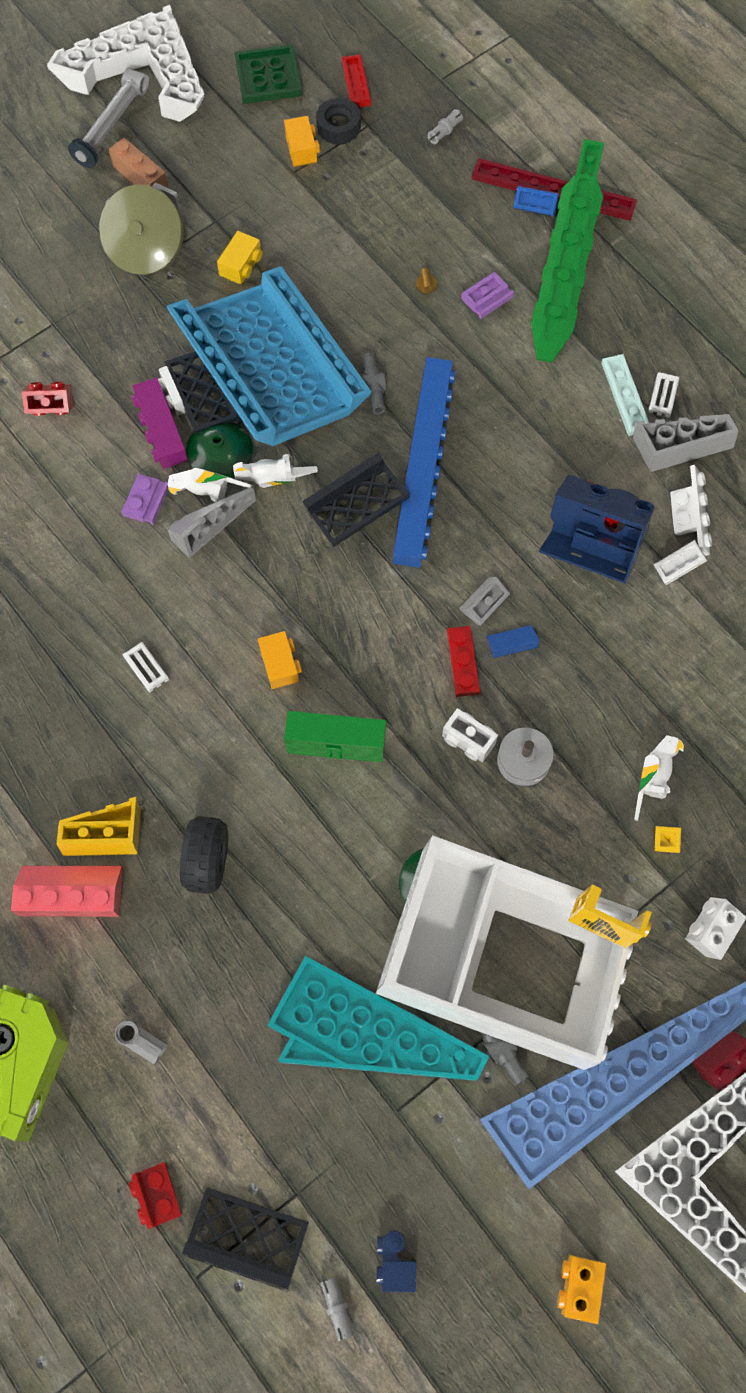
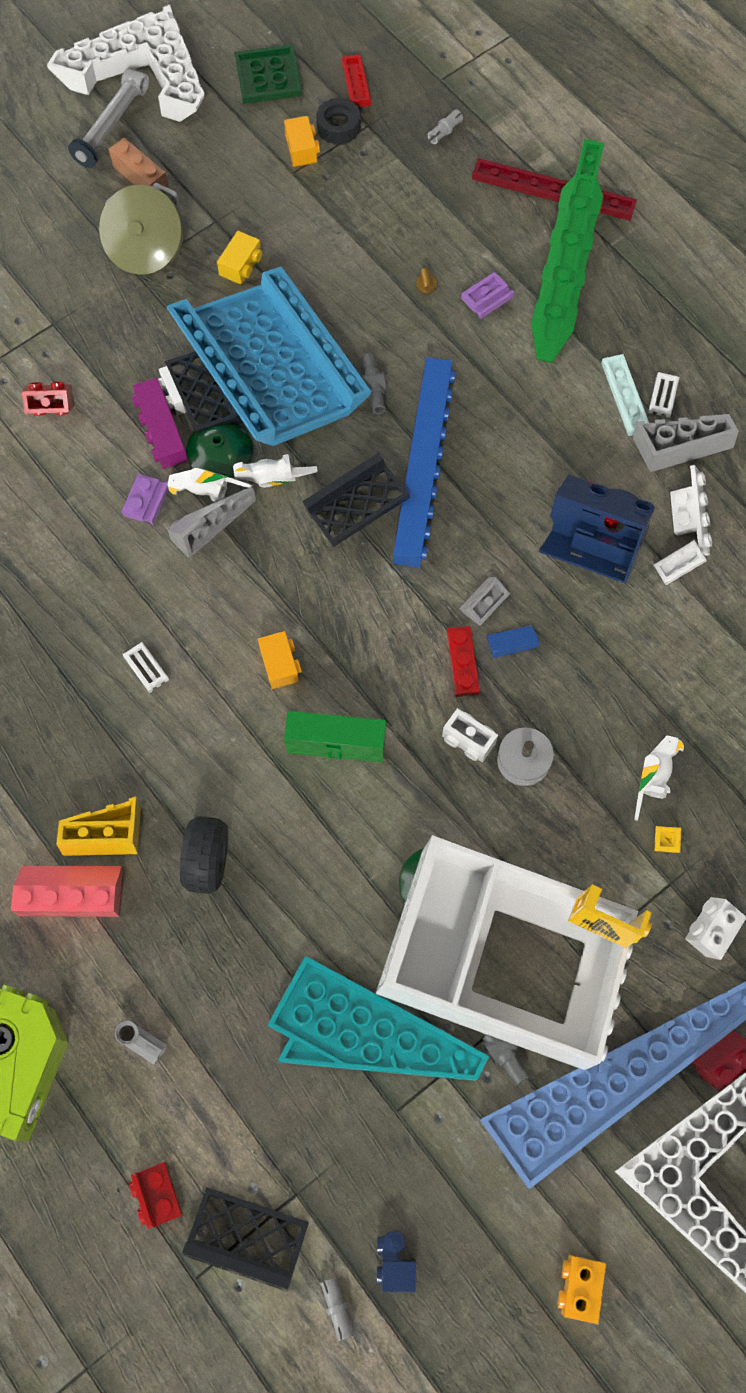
(535, 201): blue plate -> none

